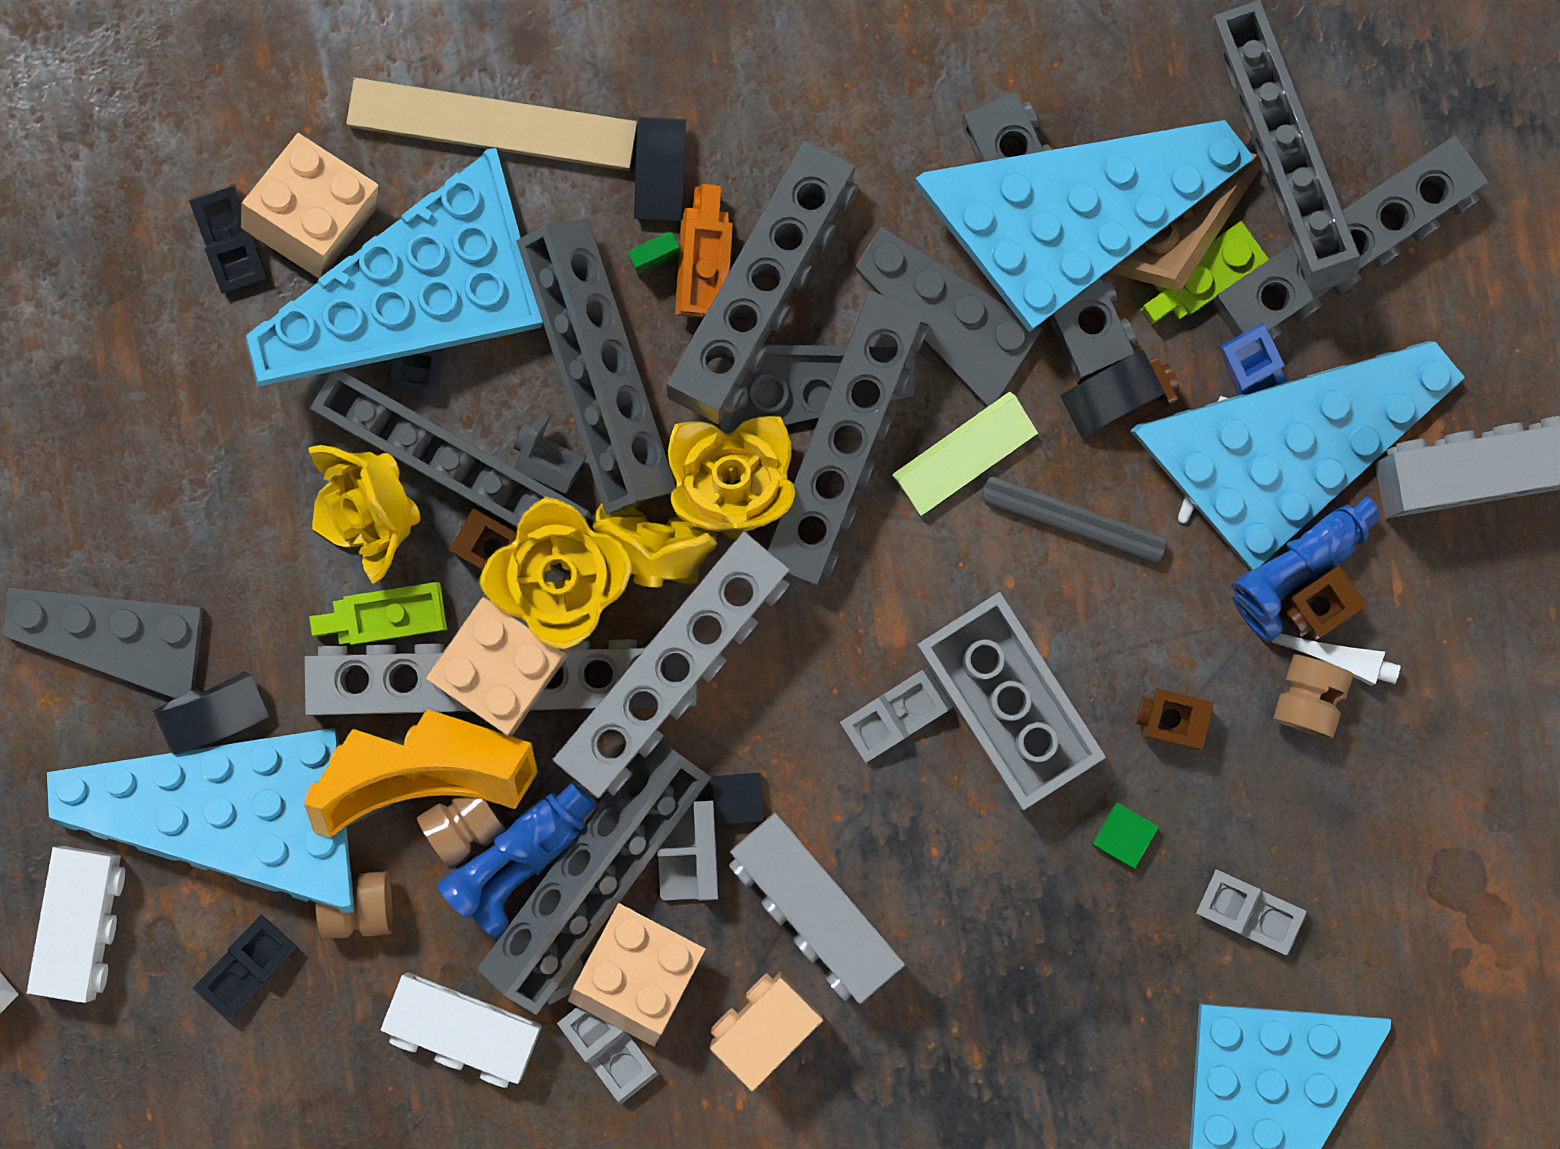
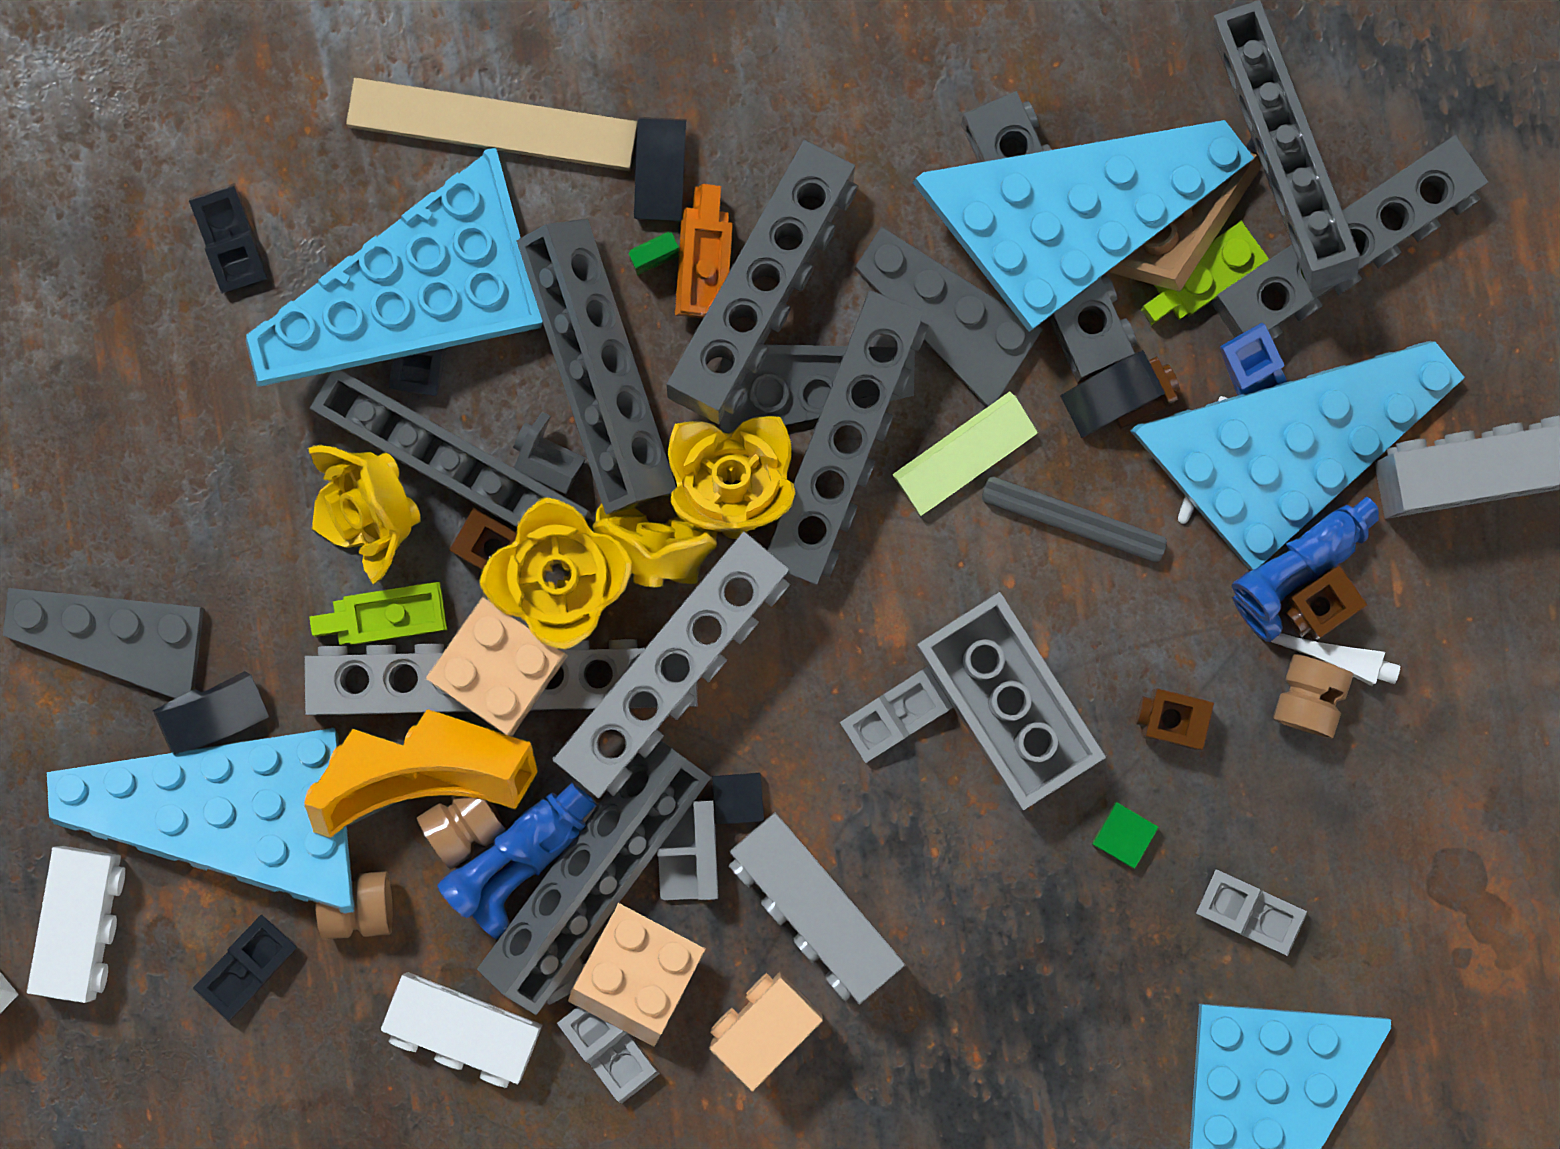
(309, 206): light nougat brick -> none

